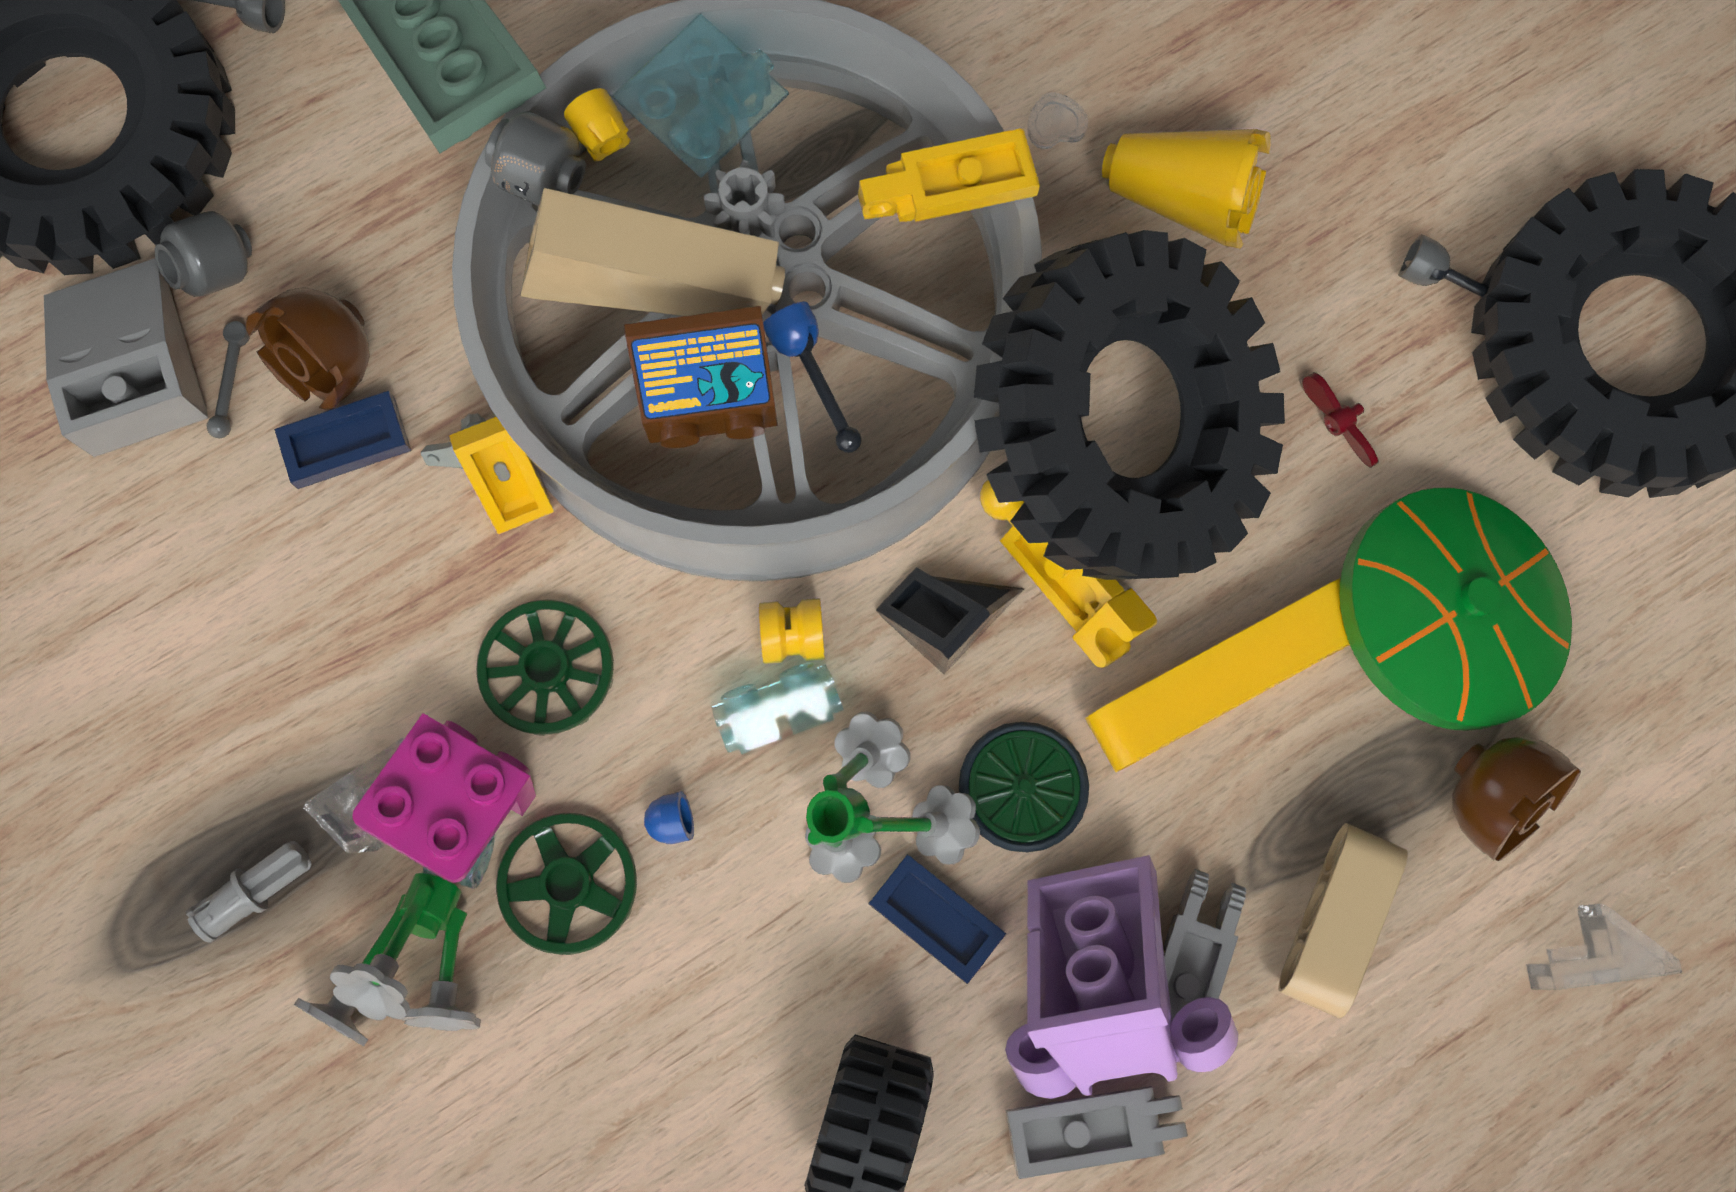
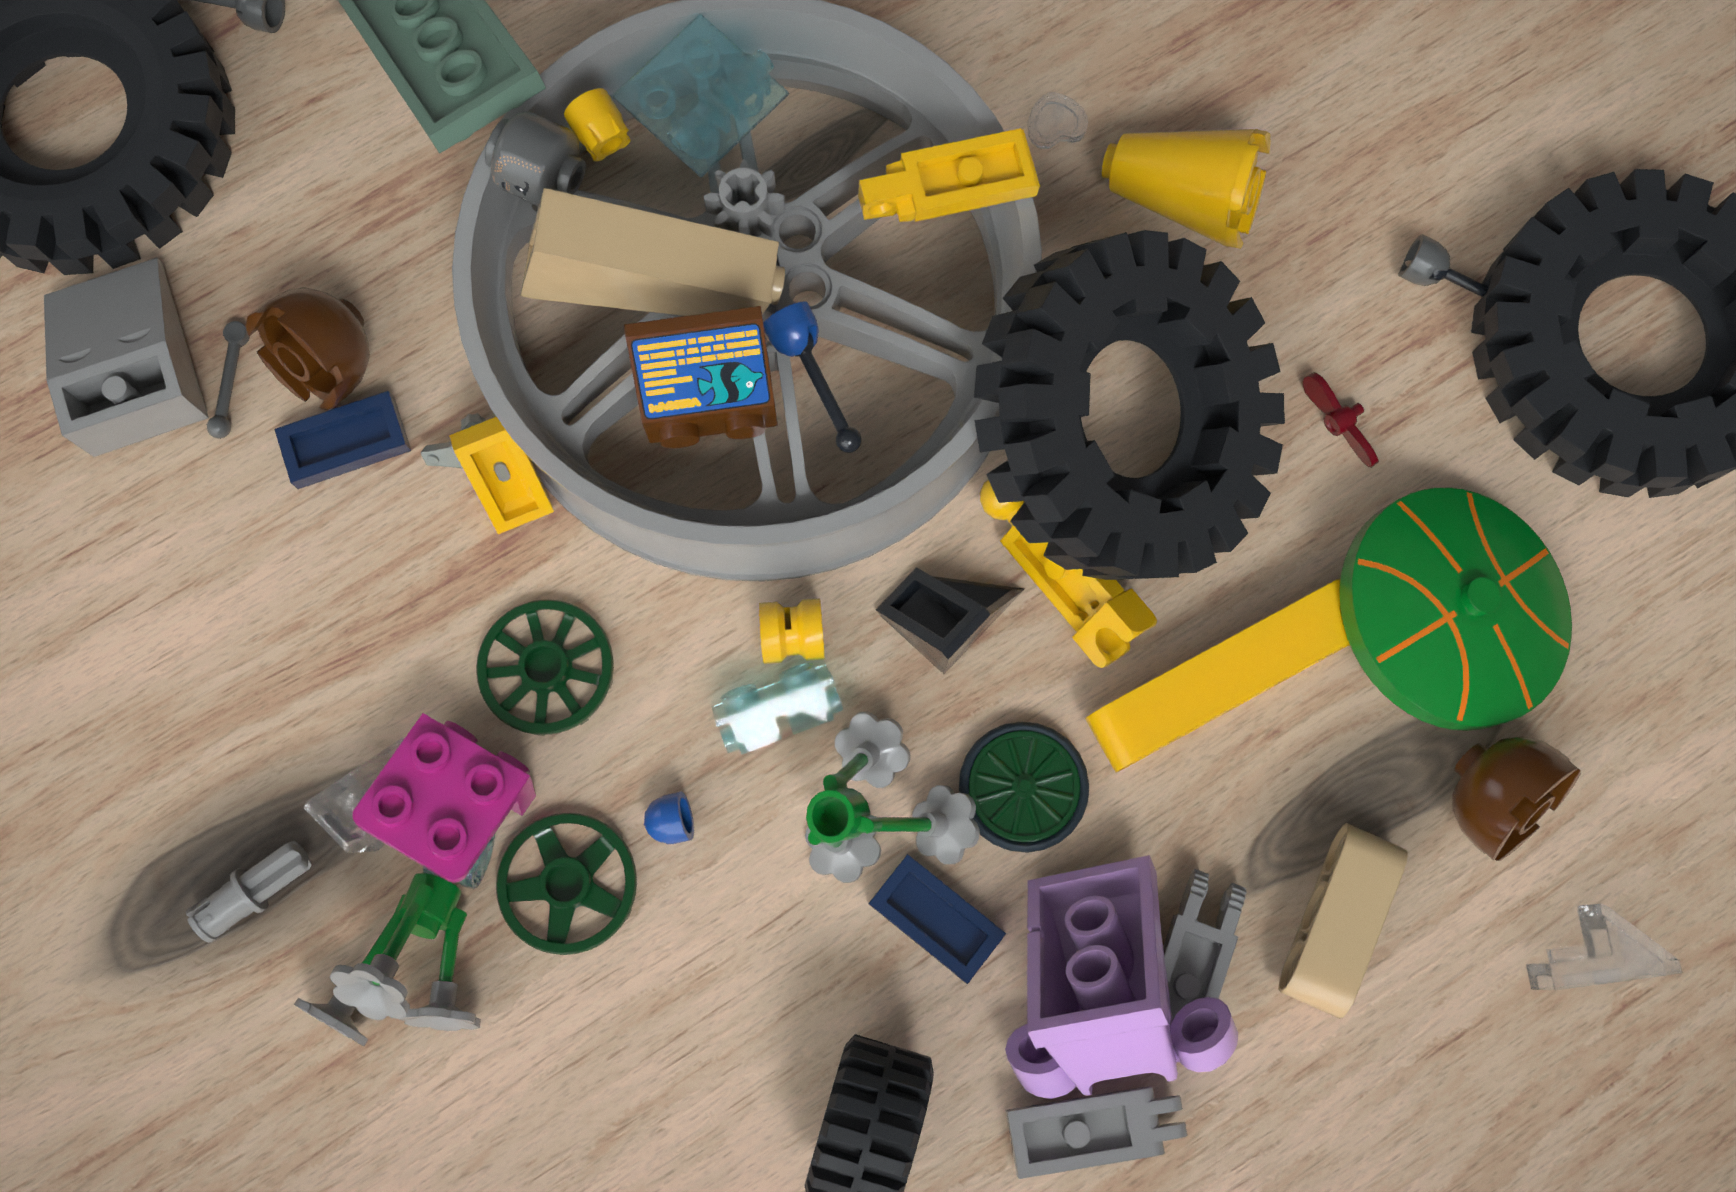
(203, 254): dark grey head -> none

